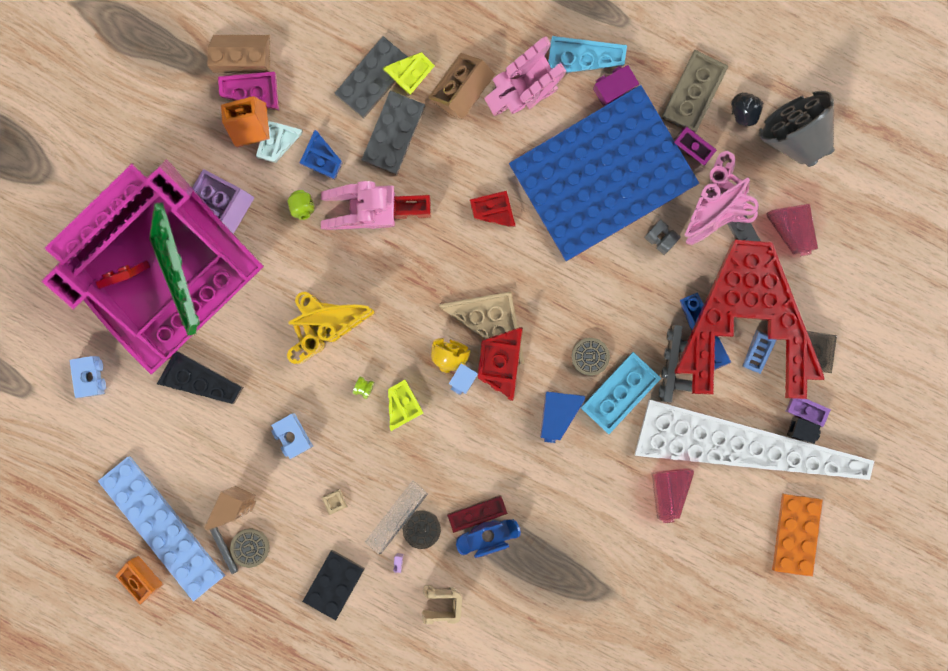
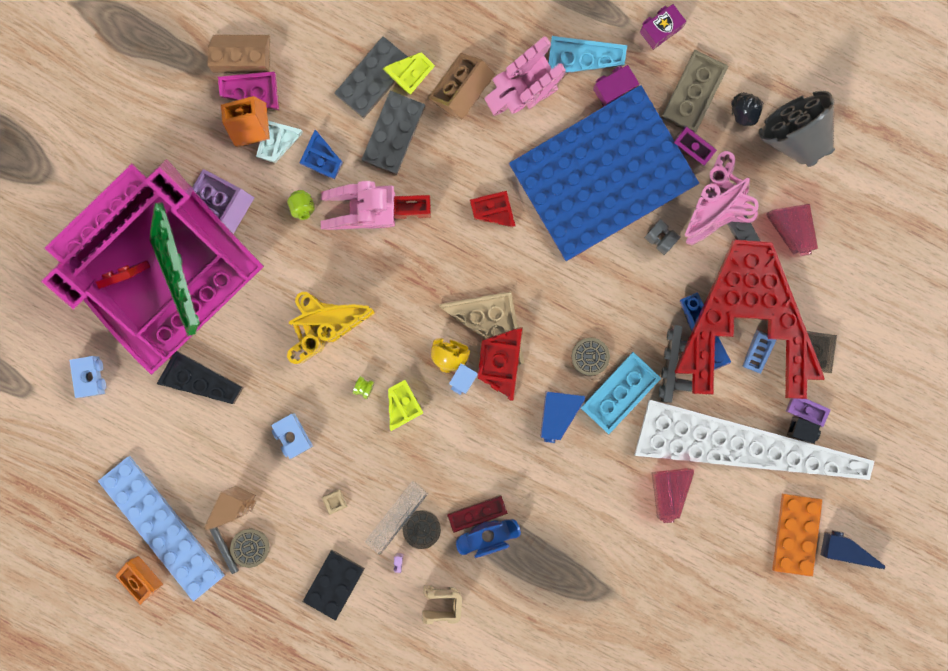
(662, 26): none -> magenta brick
(841, 548): none -> dark blue slope

